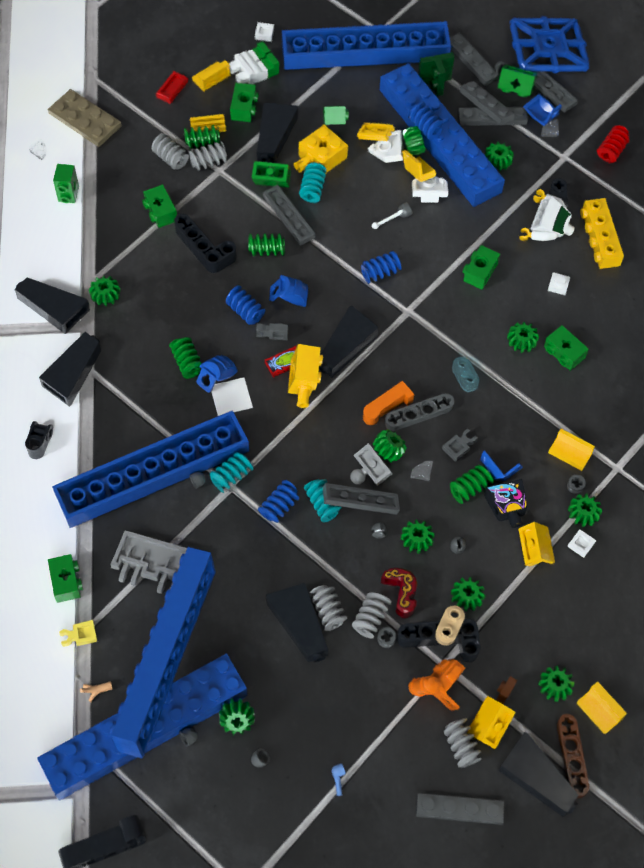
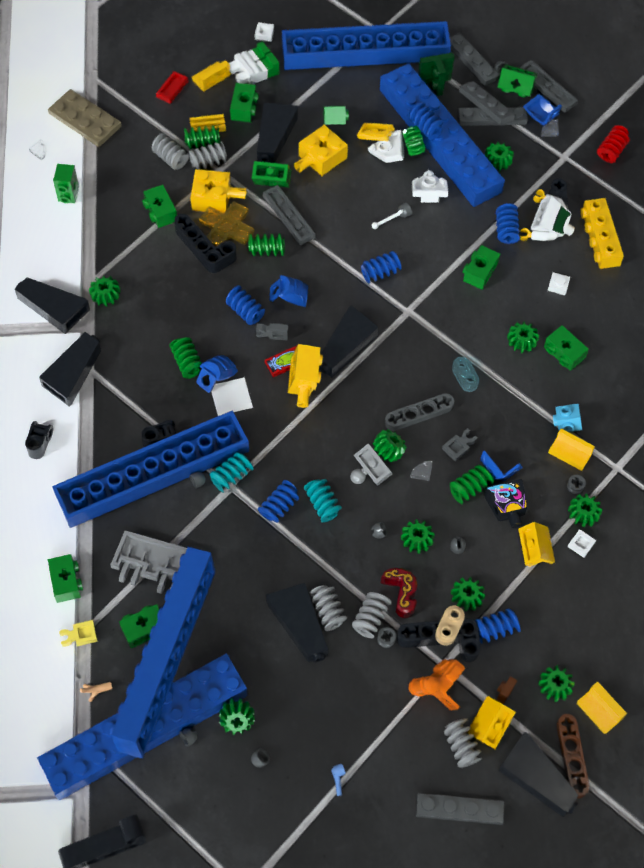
(131, 627): none -> green brick
(158, 431): none -> black piece
(213, 190): none -> yellow brick
(227, 224): none -> clear yellow plate
(312, 182): teal piece -> none
(361, 498): dark grey plate -> none
(387, 402): orange leg -> none
(417, 167): yellow panel -> none
(497, 624): none -> blue piece
(507, 223): none -> blue piece
(558, 44): blue plate -> none
(568, 418): none -> medium azure brick

